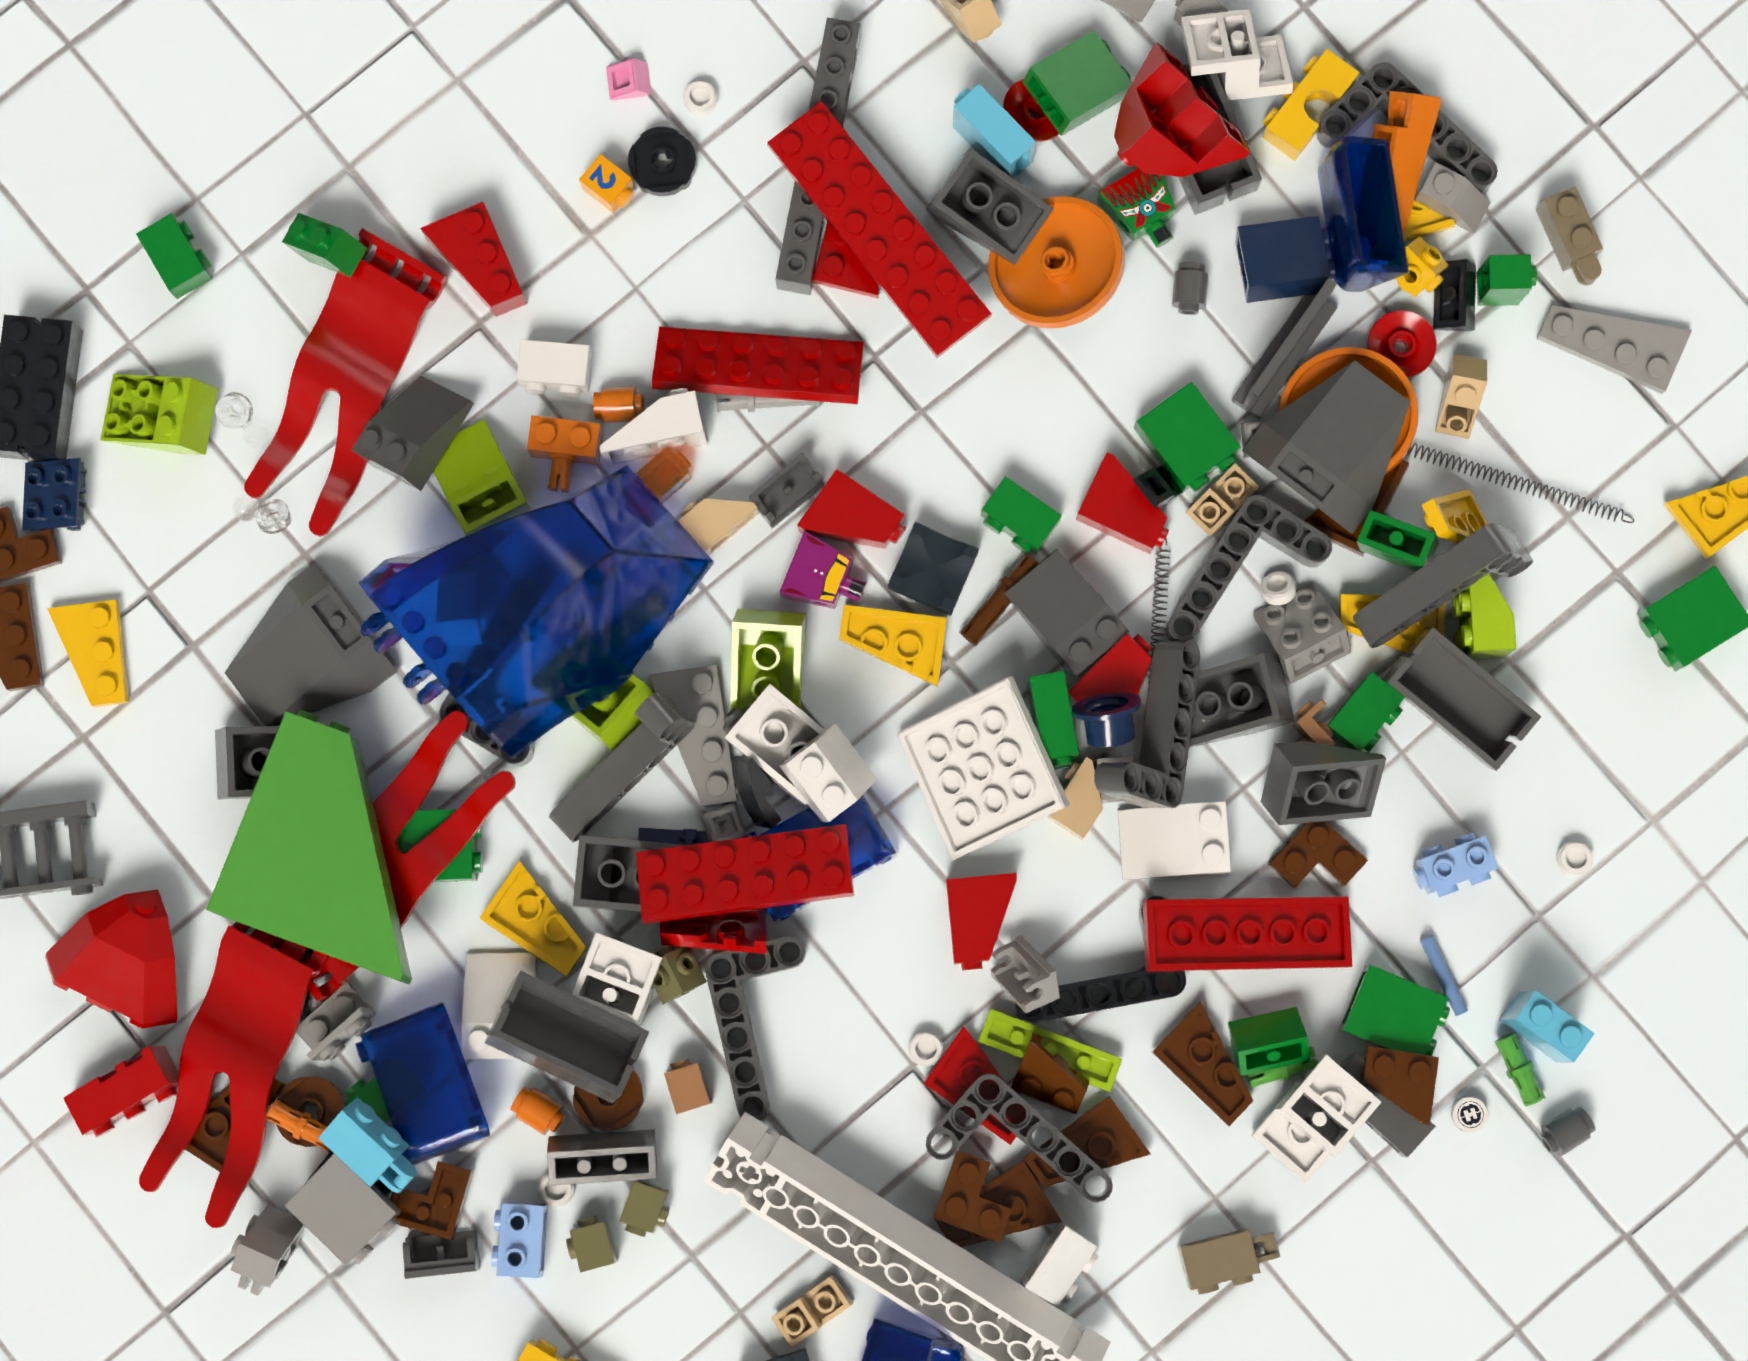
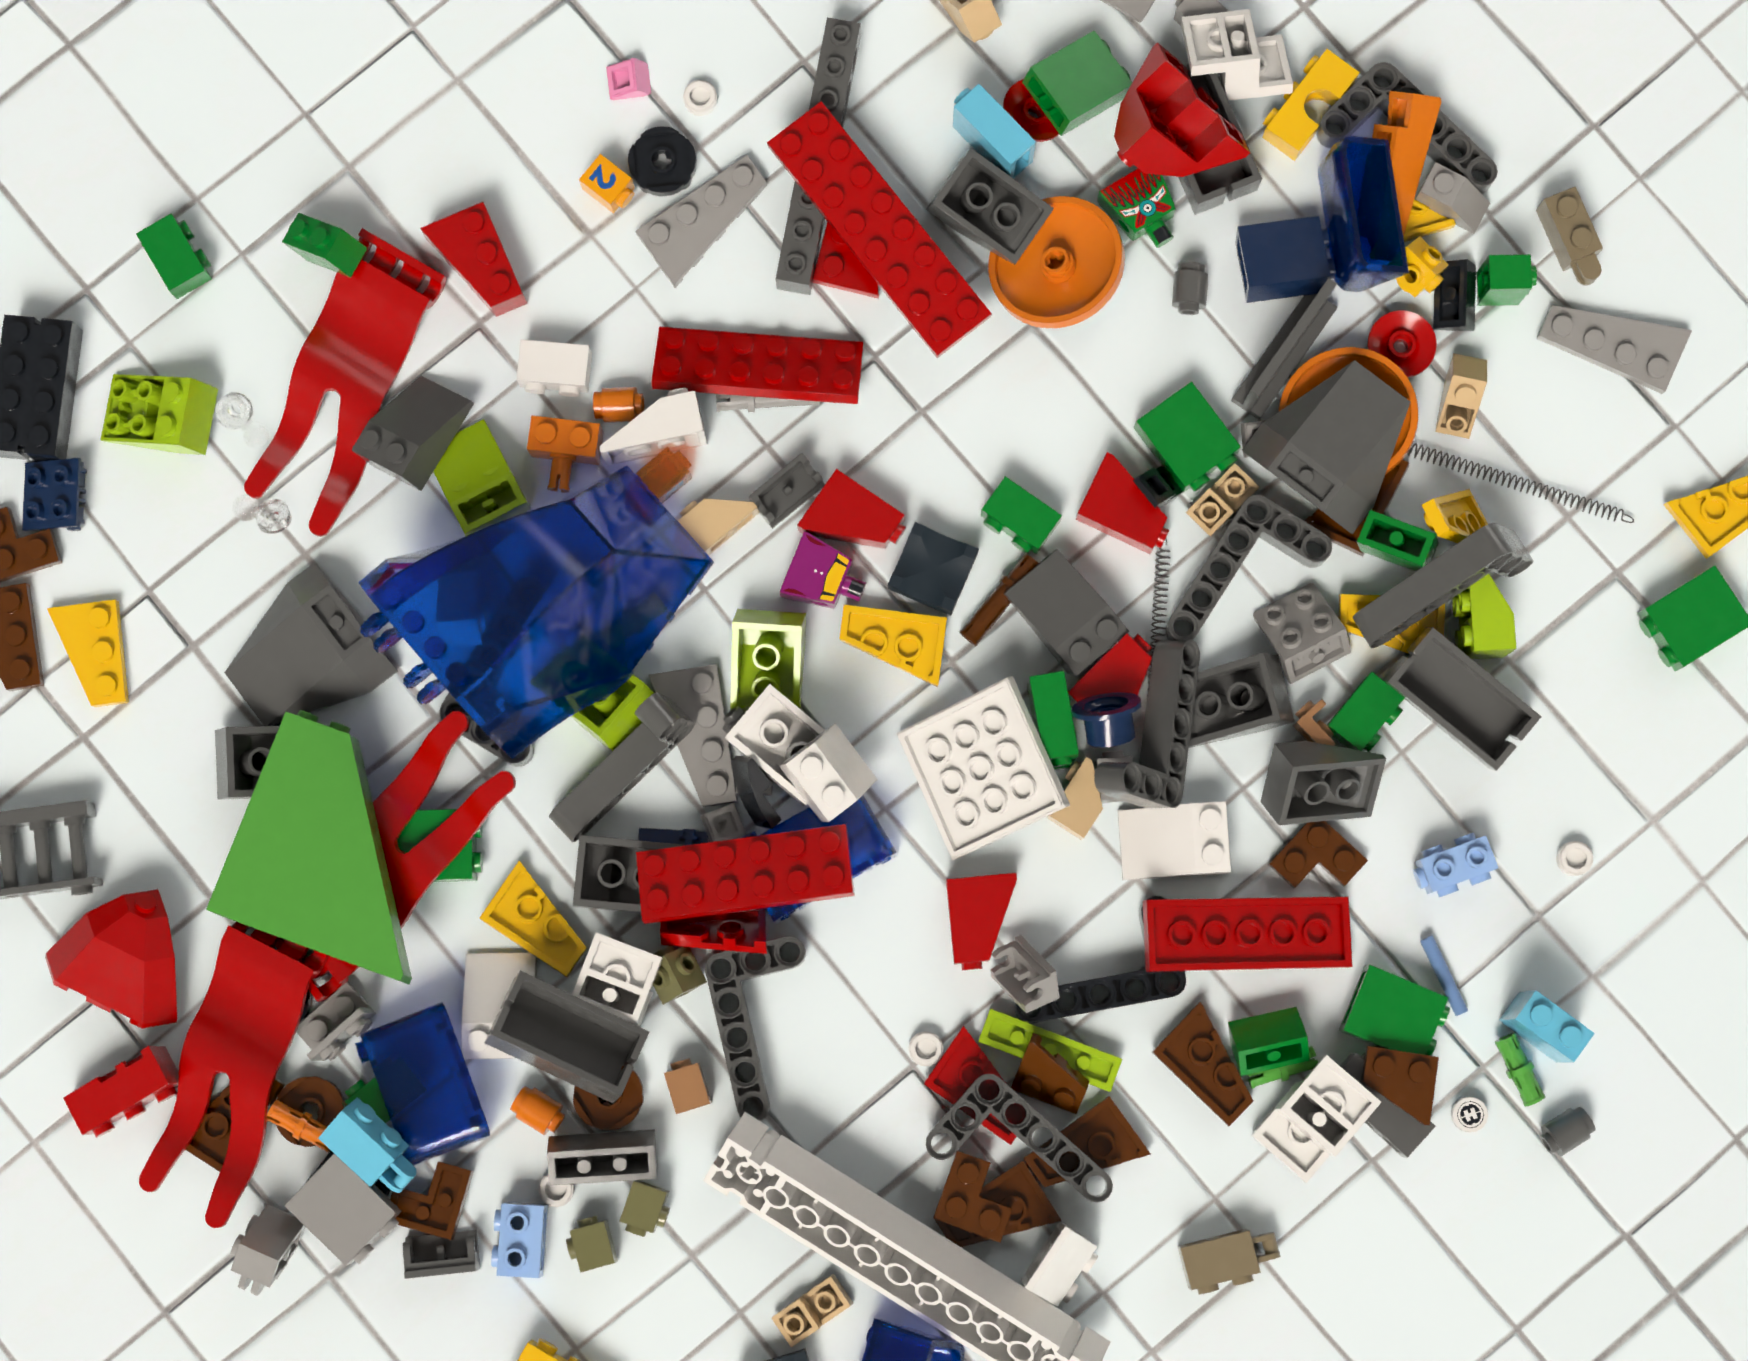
(693, 224): none -> light grey wing
(1278, 588): white tile -> none

